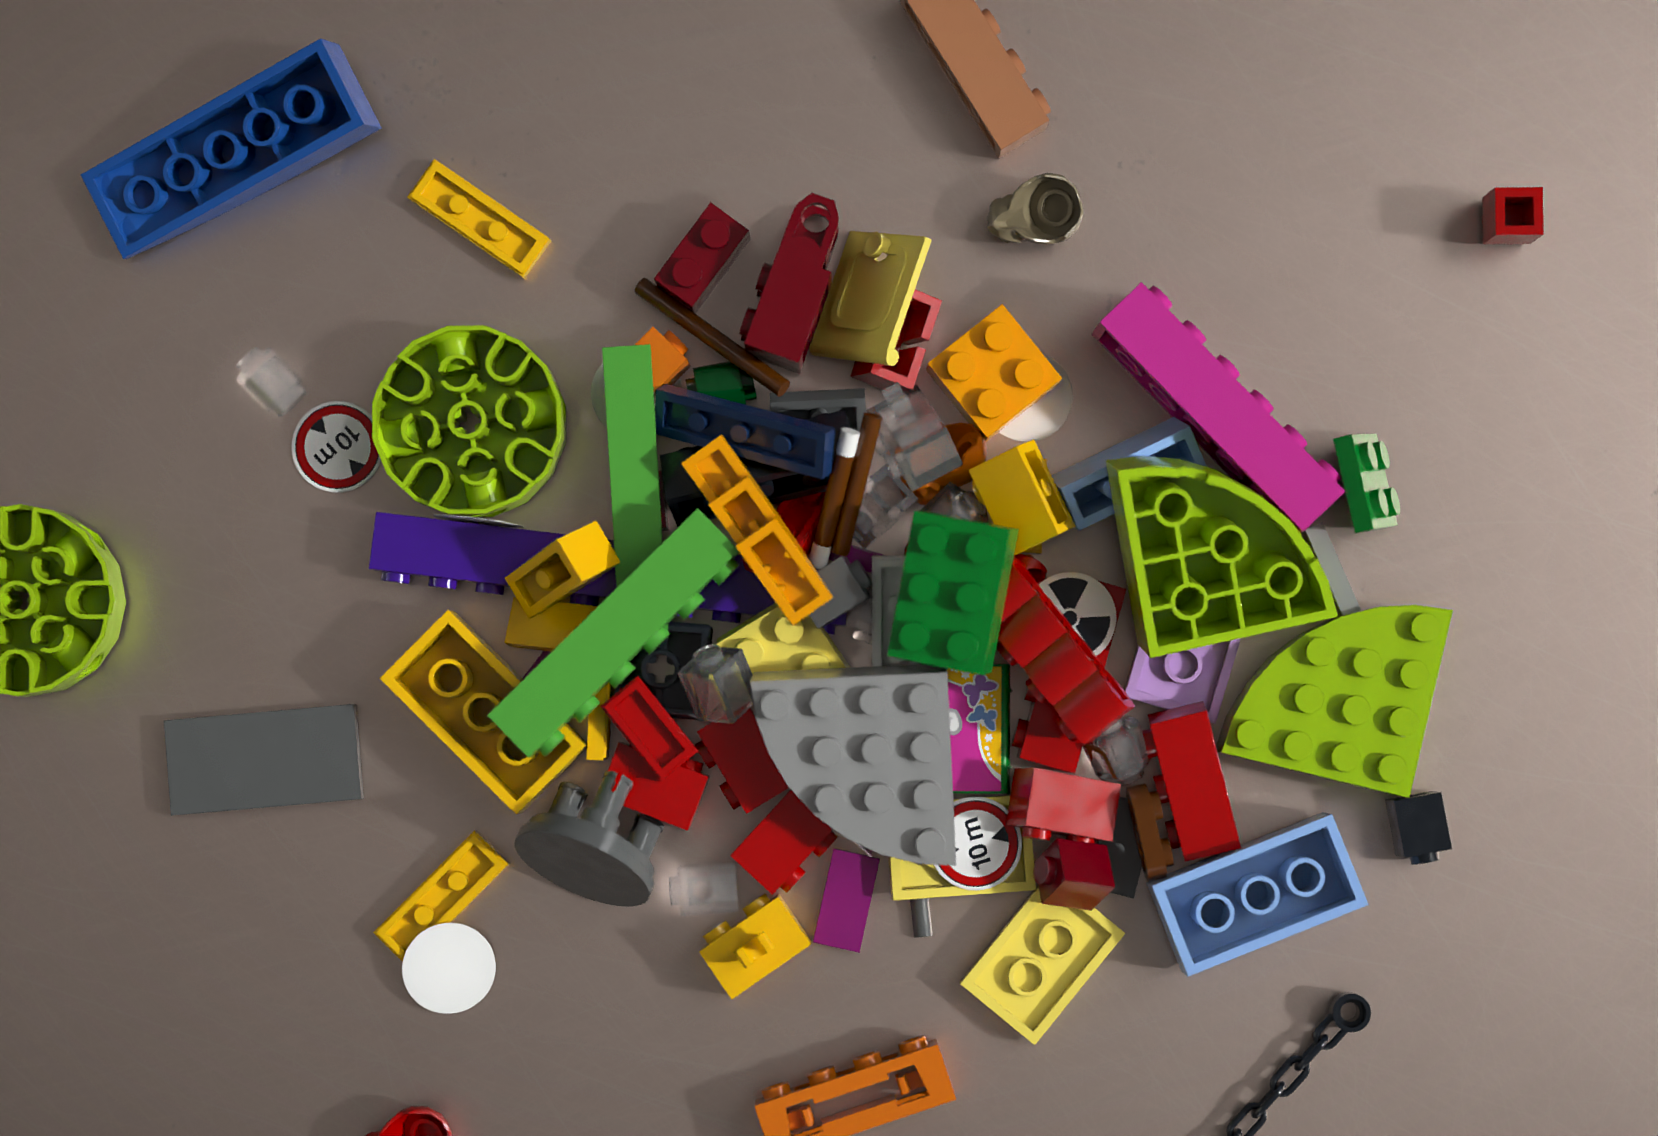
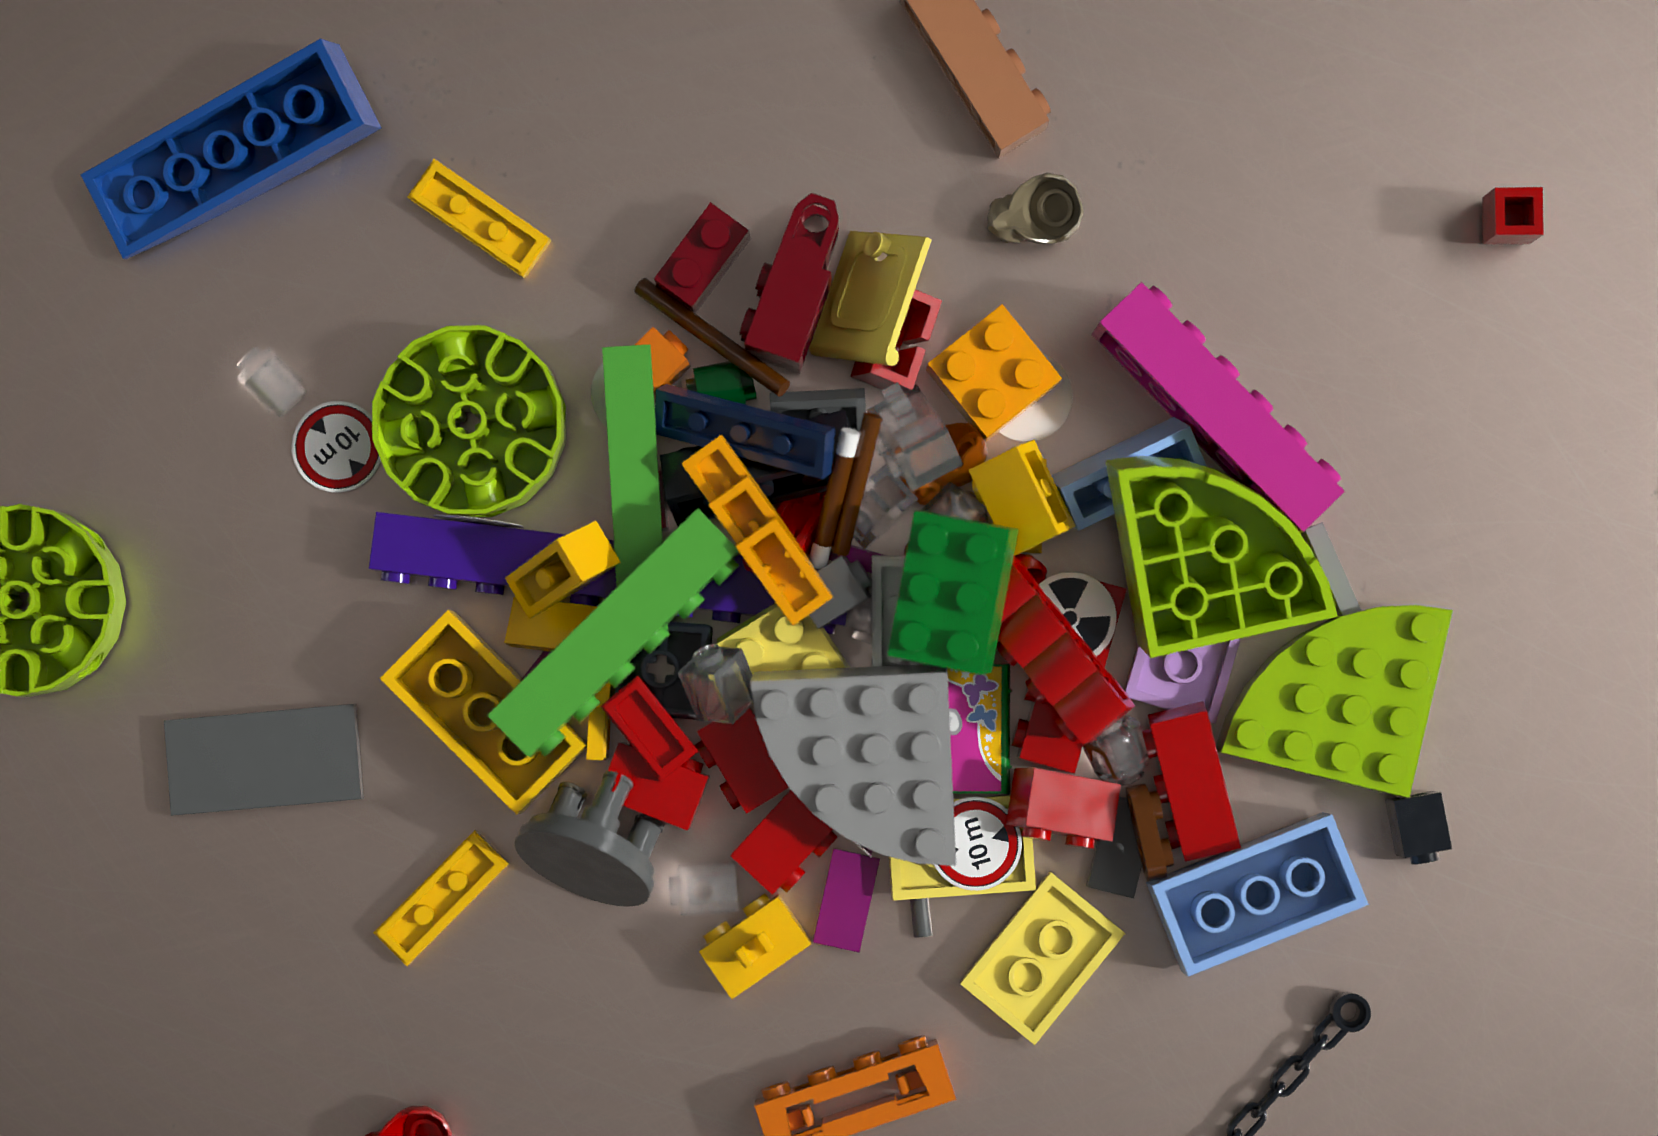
(448, 968): white sticker -> none
(1074, 874): dark red brick -> none
(1365, 482): green plate -> none

